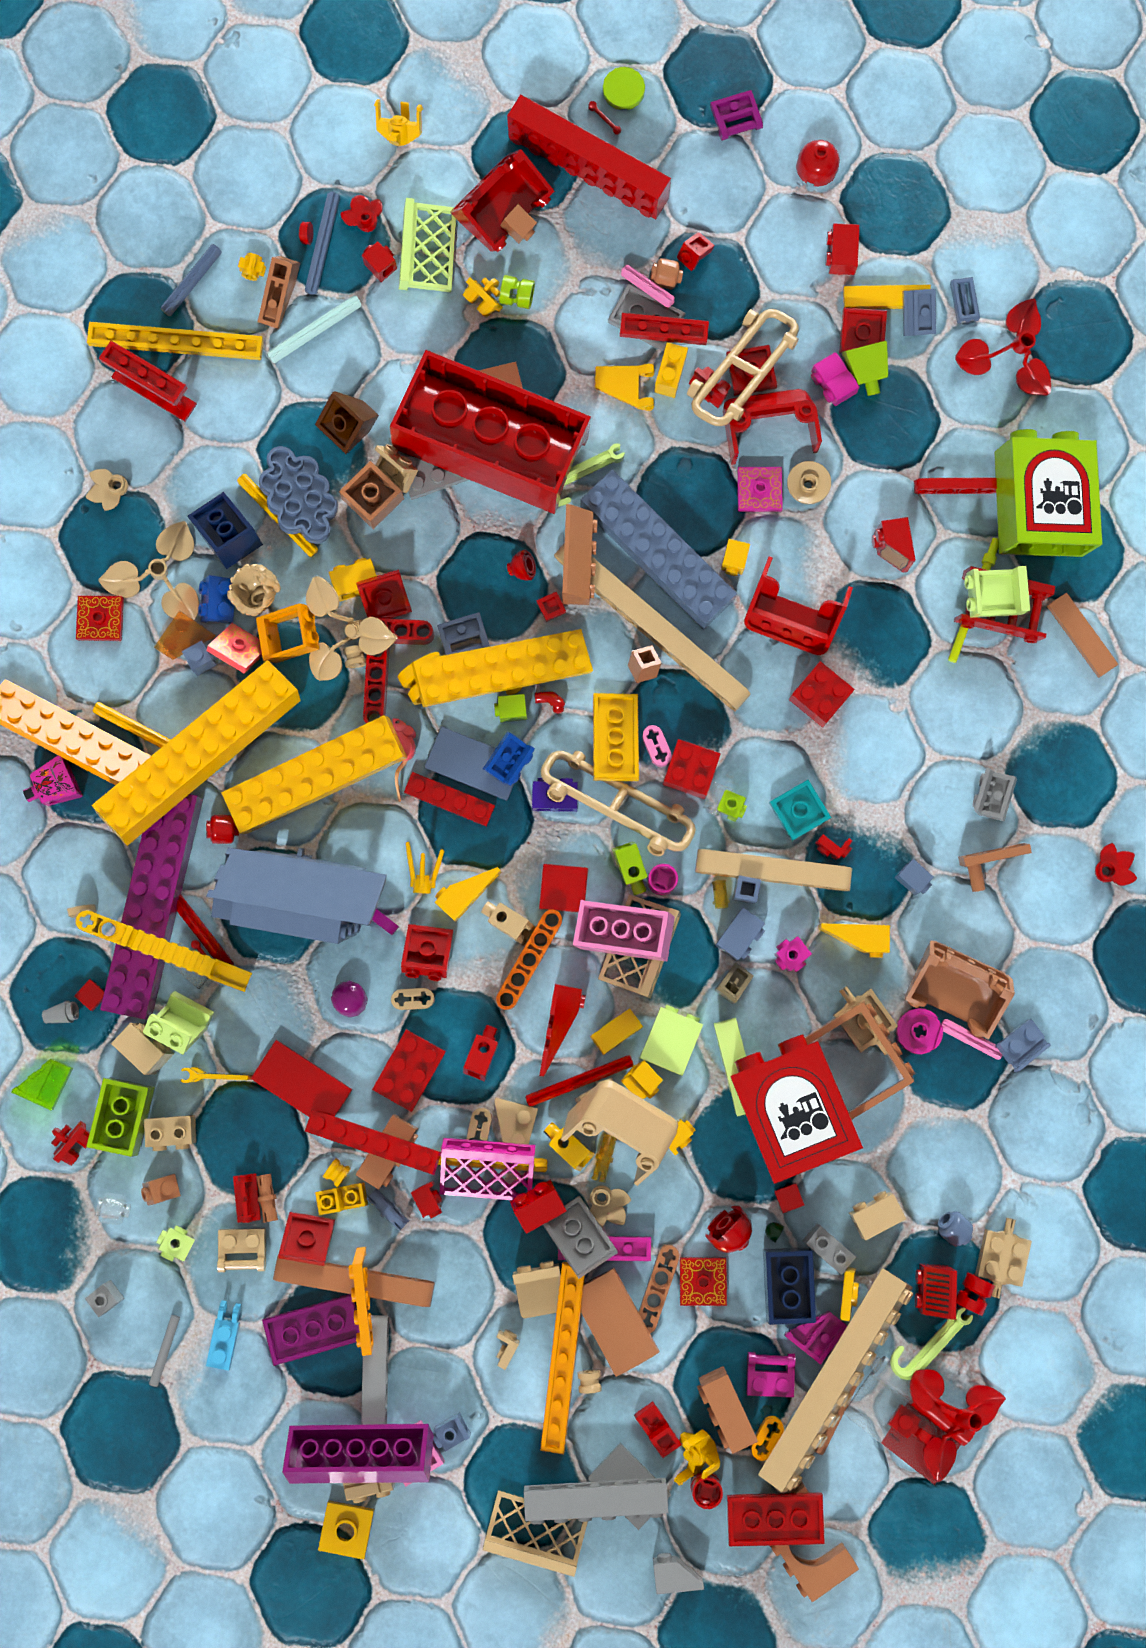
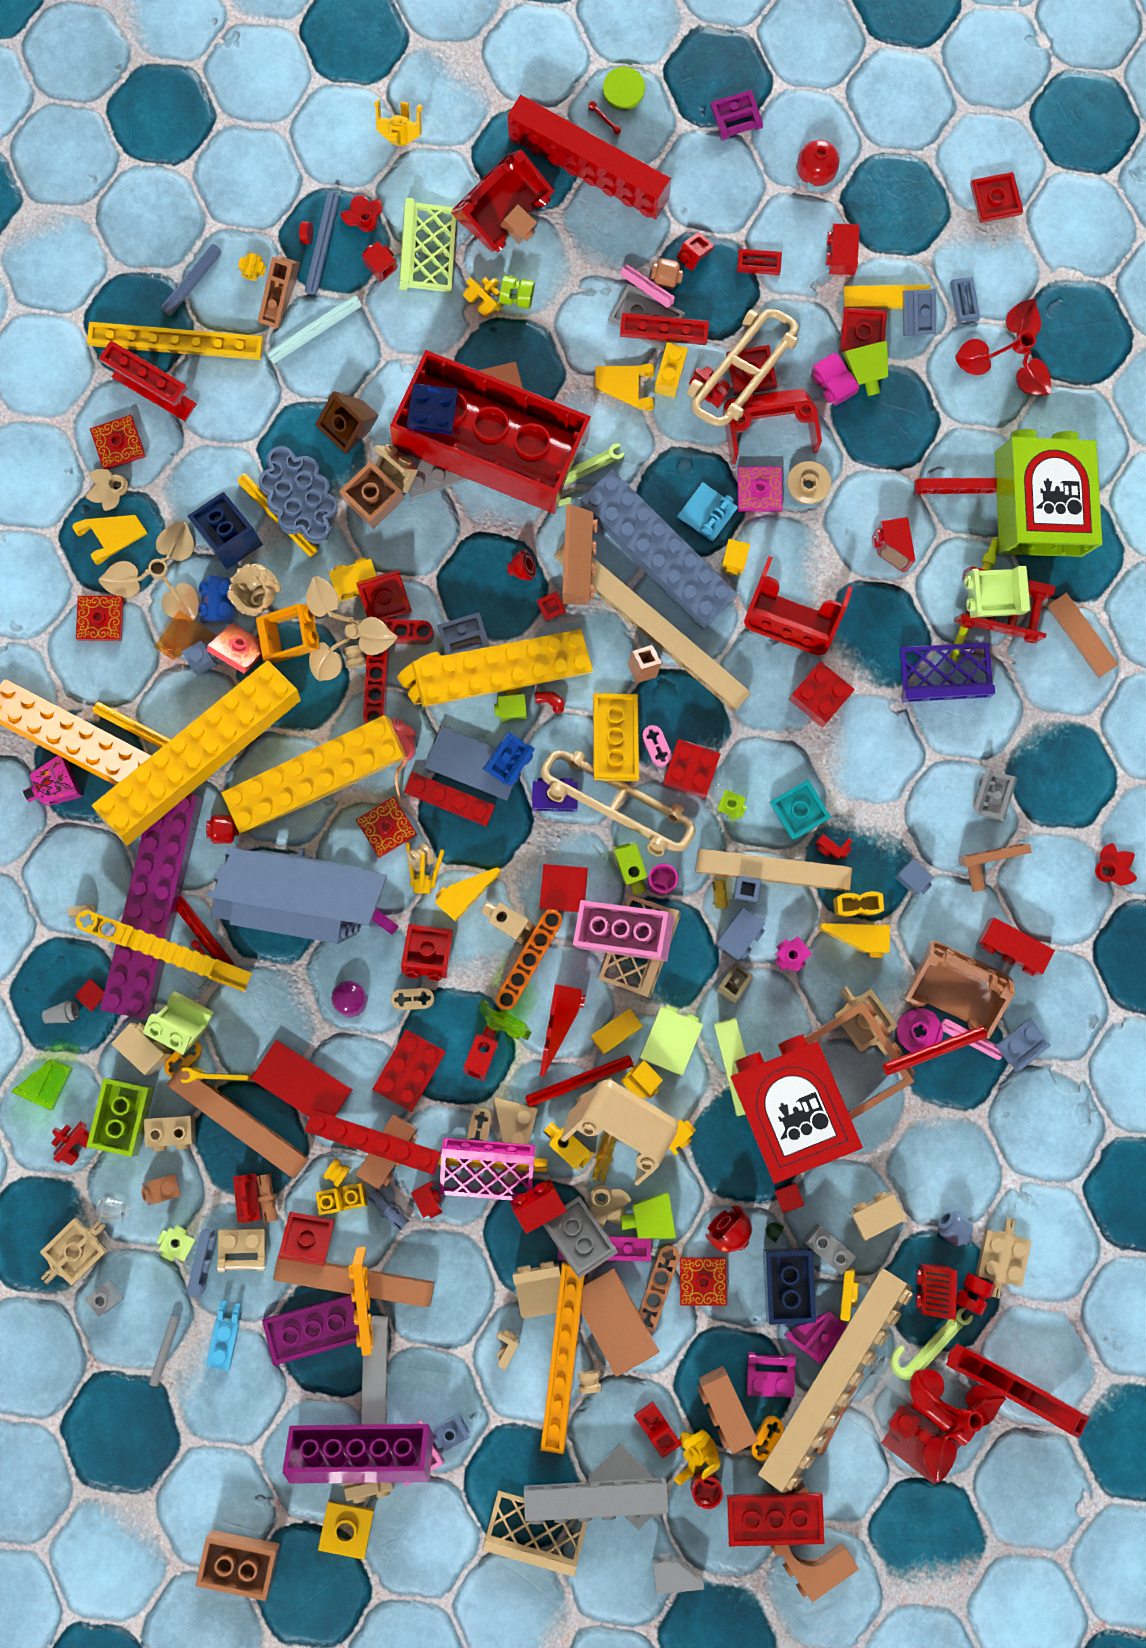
(73, 1251): none -> tan plate
(112, 533): none -> yellow flag
(117, 442): none -> red plate
(187, 1061): none -> light orange beam
(201, 1262): none -> sand blue plate
(238, 1565): none -> nougat brick
(239, 1123): none -> nougat beam
(386, 827): none -> red plate
(415, 855): none -> tan wheel
(432, 408): none -> clear blue plate
(504, 1021): none -> clear neon green wing
(651, 1218): none -> lime torso
(707, 511): none -> medium azure hinge
(774, 266): none -> red tile
(864, 904): none -> yellow brick
(934, 1050): none -> red axle
(948, 691): none -> dark purple fence
(996, 197): none -> red plate
(1015, 947): none -> red brick
(1017, 1389): none -> red arch

